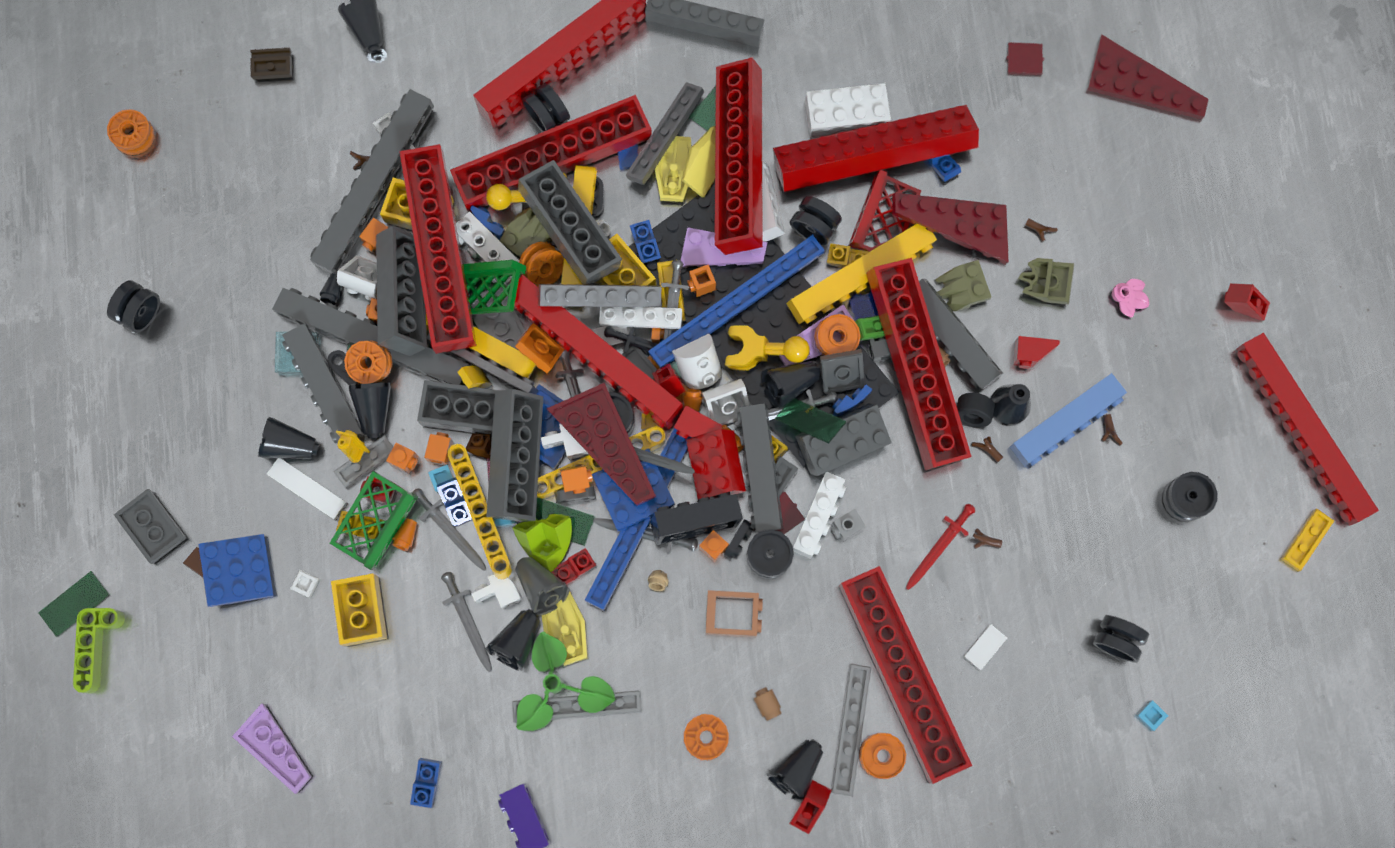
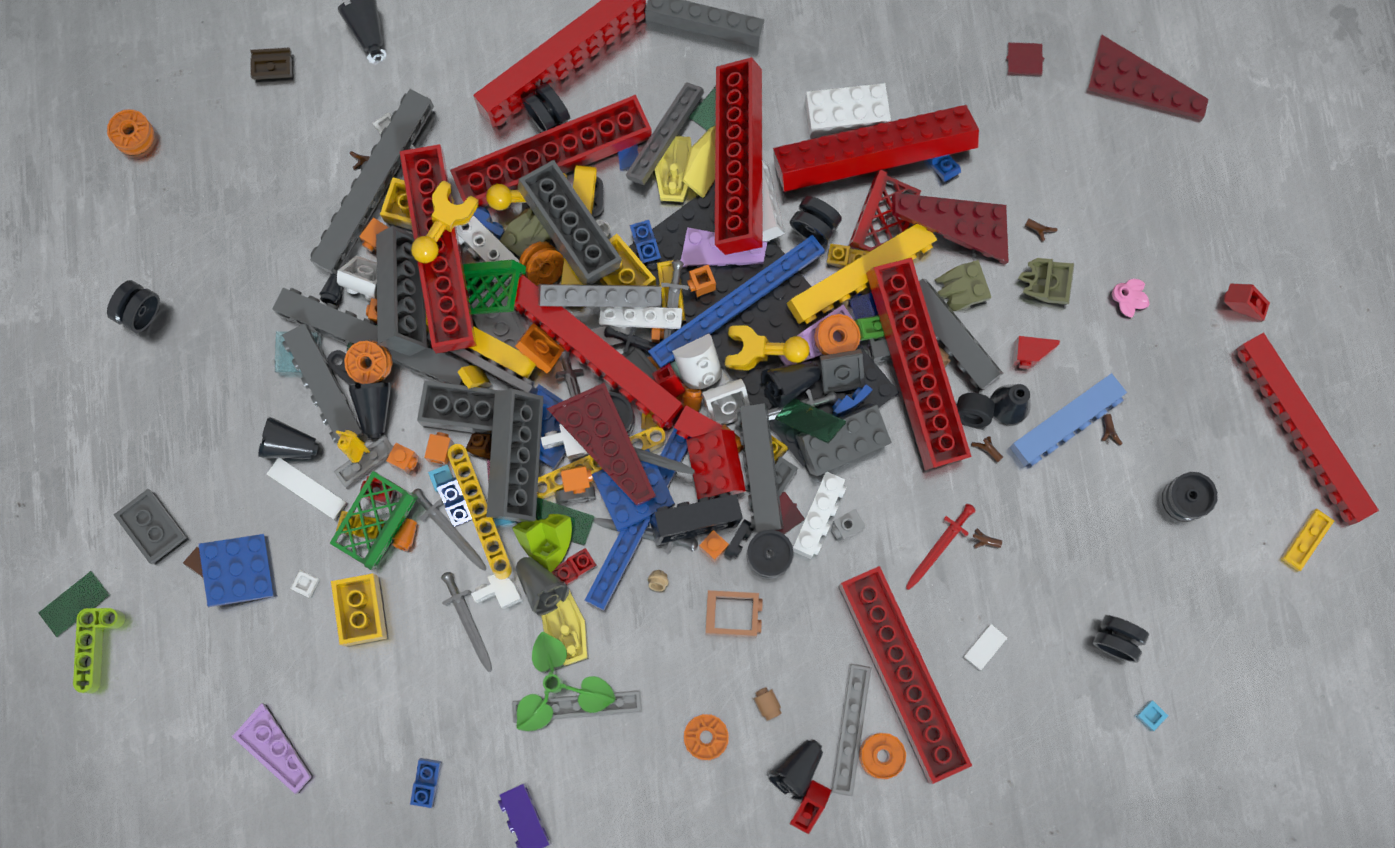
(444, 217): none -> yellow piece
(515, 640): black cone -> none

